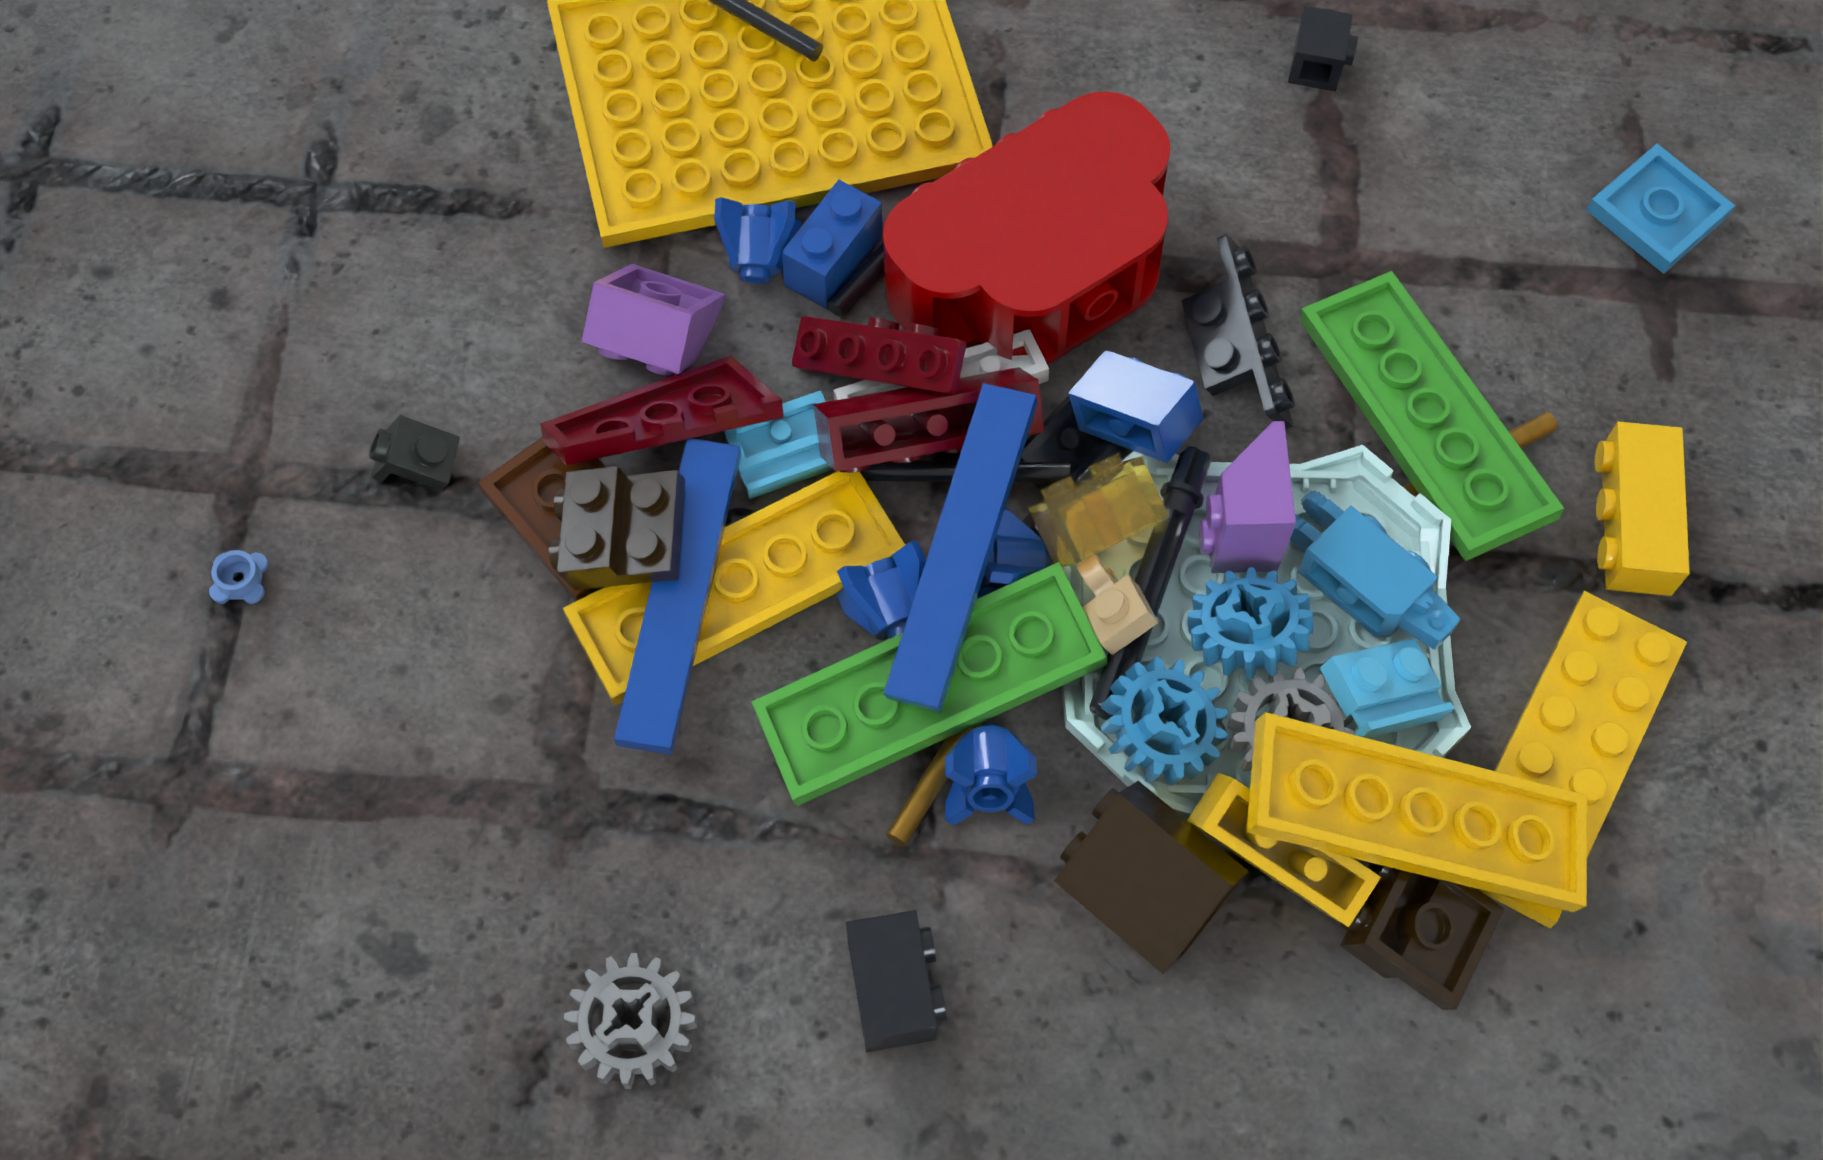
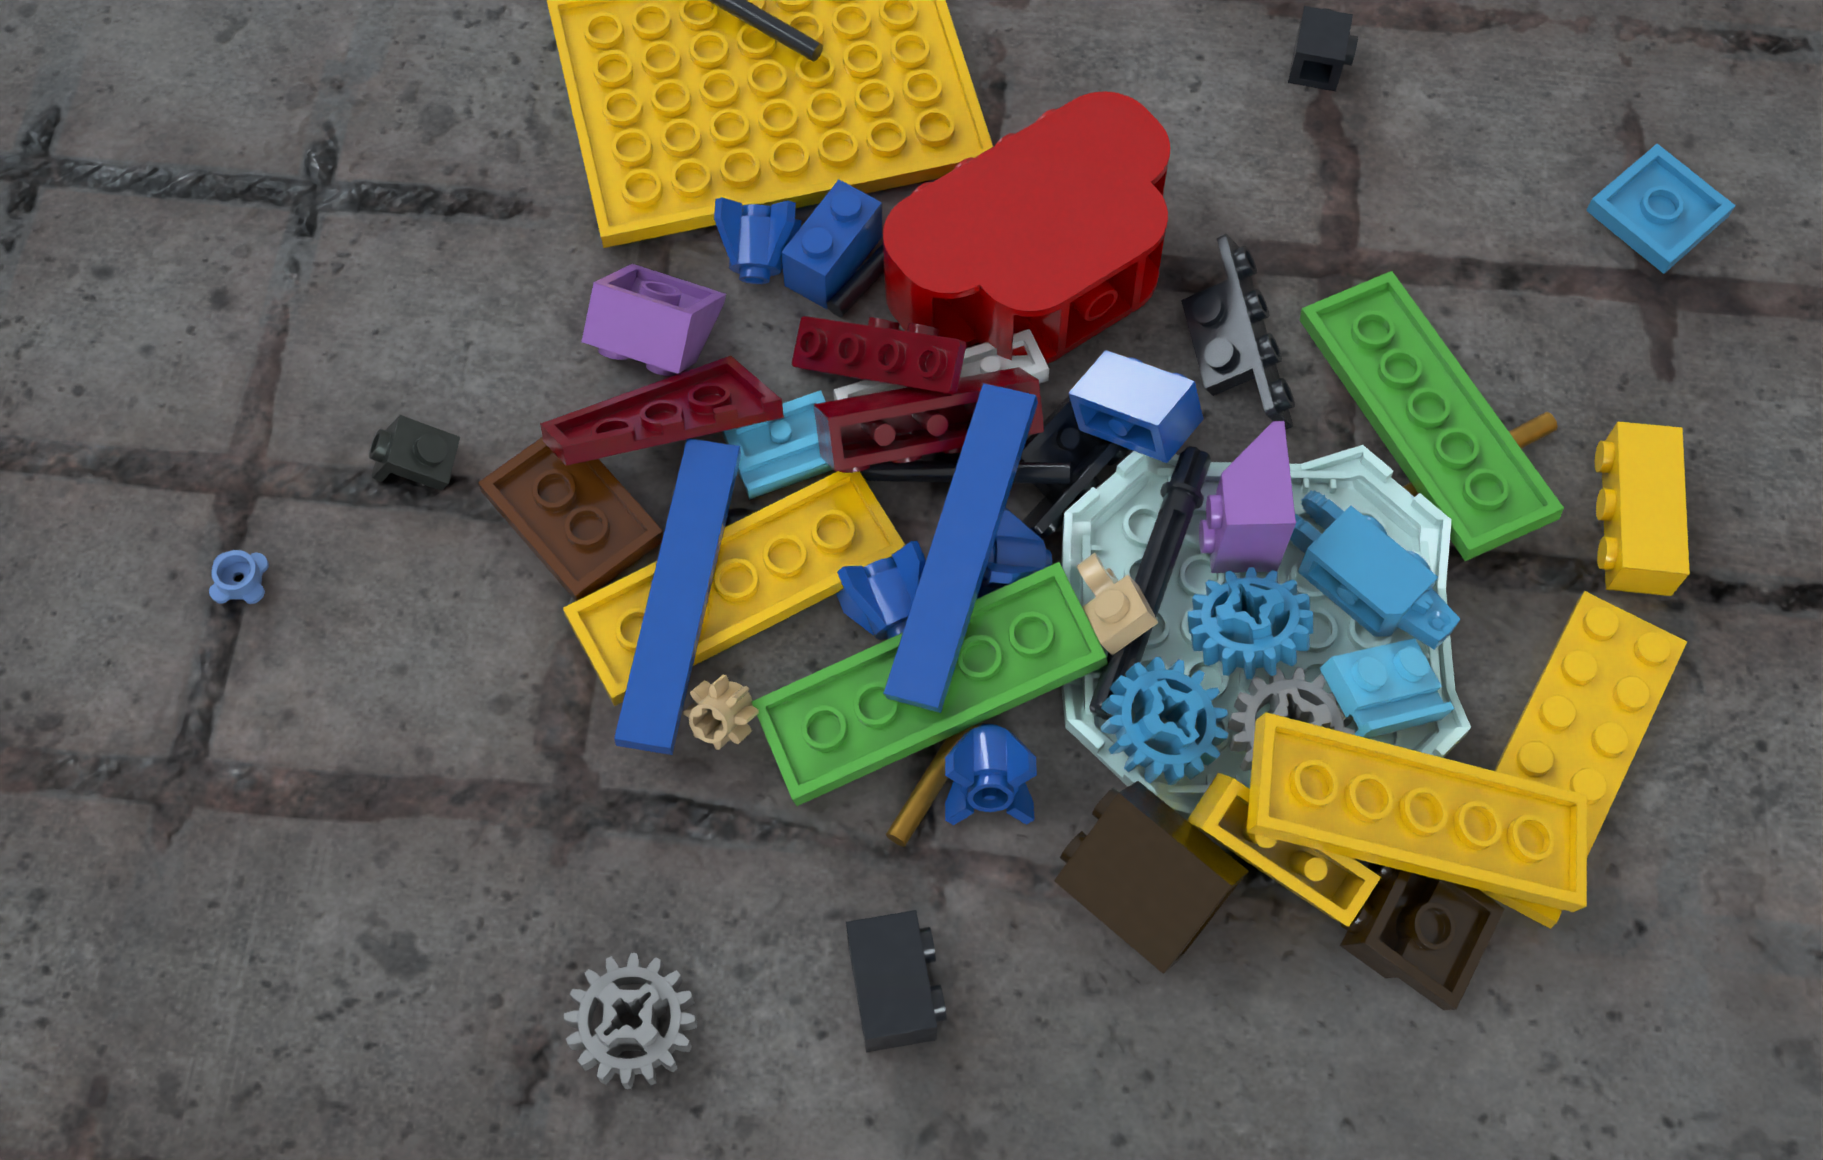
(618, 527): plate -> none
(720, 712): none -> tan gear
(1097, 511): clear yellow brick -> none

